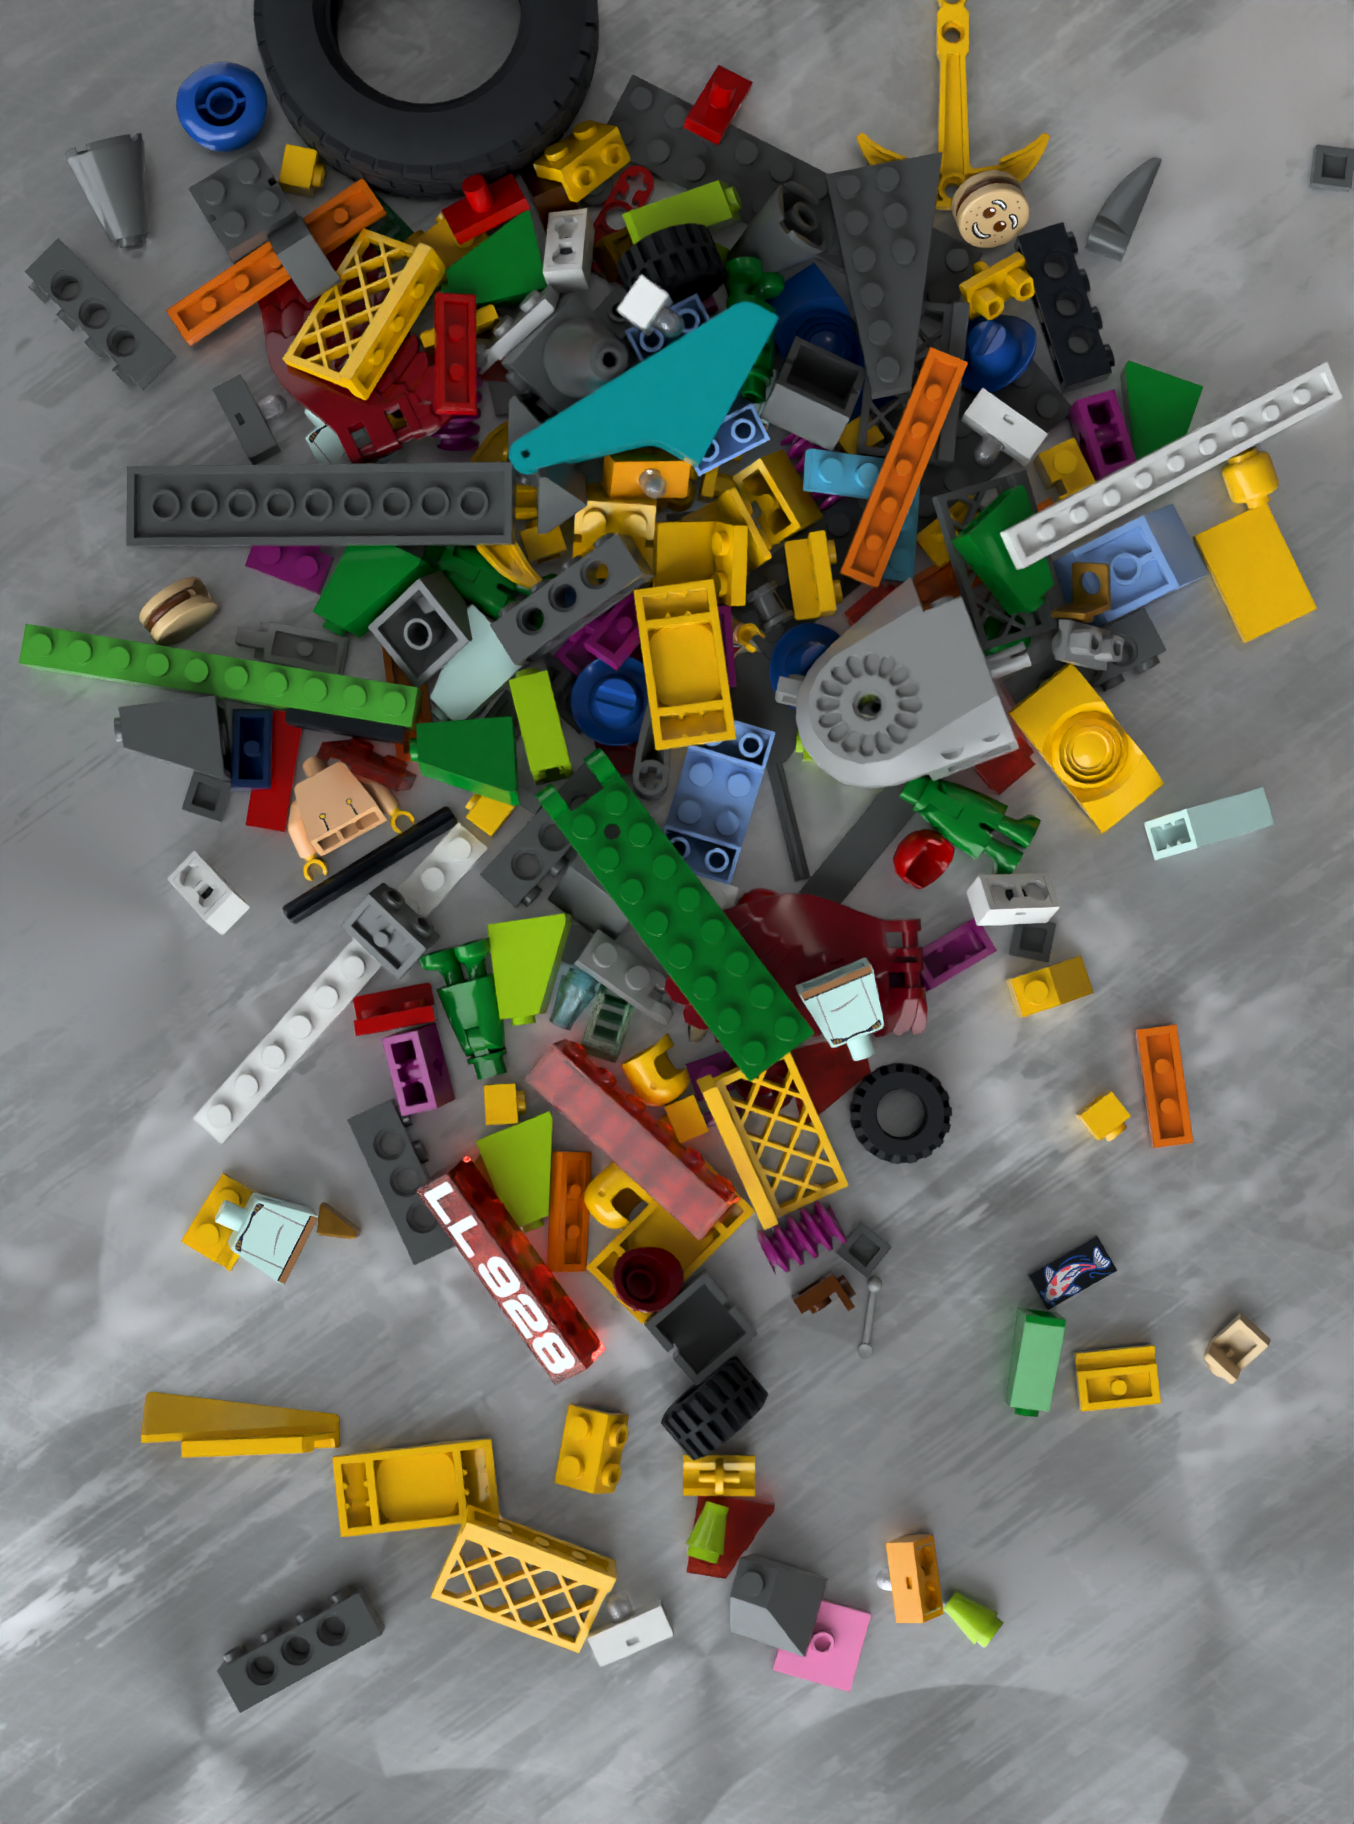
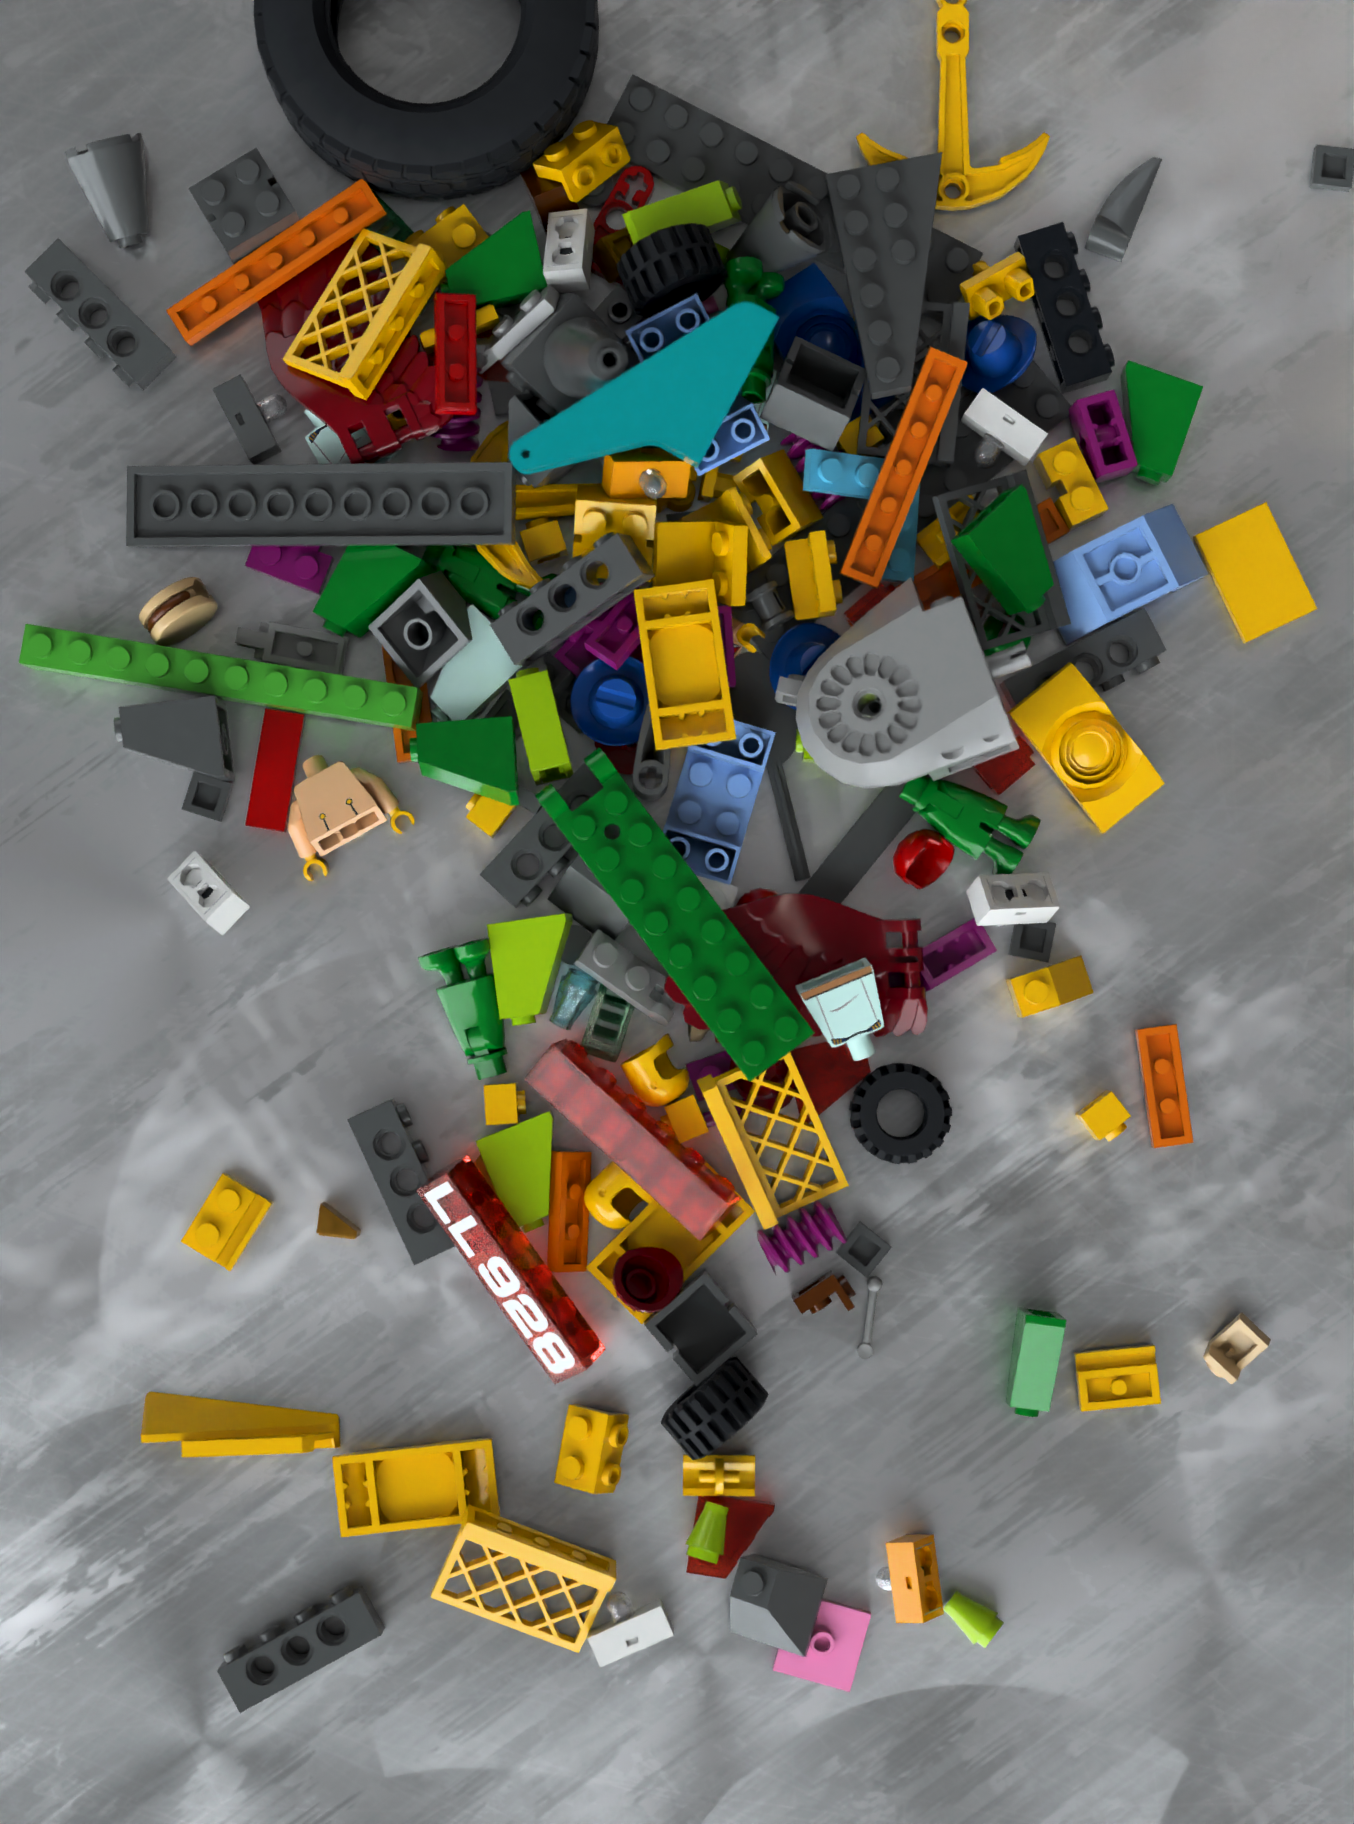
(222, 106): blue hat -> none
(251, 749): dark blue slope -> none
(268, 1232): light aqua torso -> none
(301, 171): yellow plate -> none
(303, 259): dark grey slope -> none
(331, 993): white plate -> none
(347, 726): black tile -> none
(364, 762): clear red wing -> none
(369, 865): black axle -> none
(390, 930): dark grey bracket -> none
(394, 1009): red bracket -> none
(418, 1069): magenta brick -> none
(484, 206): red tile -> none
(558, 495): dark grey slope -> none
(649, 309): white piece -> none
(718, 104): red tile -> none
(990, 209): tan head -> none
(1072, 1272): tile -> none
(1086, 604): pearl gold bracket -> none
(1086, 645): light grey hips -> none
(1170, 466): white plate -> none
(1209, 823): light aqua slope -> none
(1250, 477): yellow head -> none

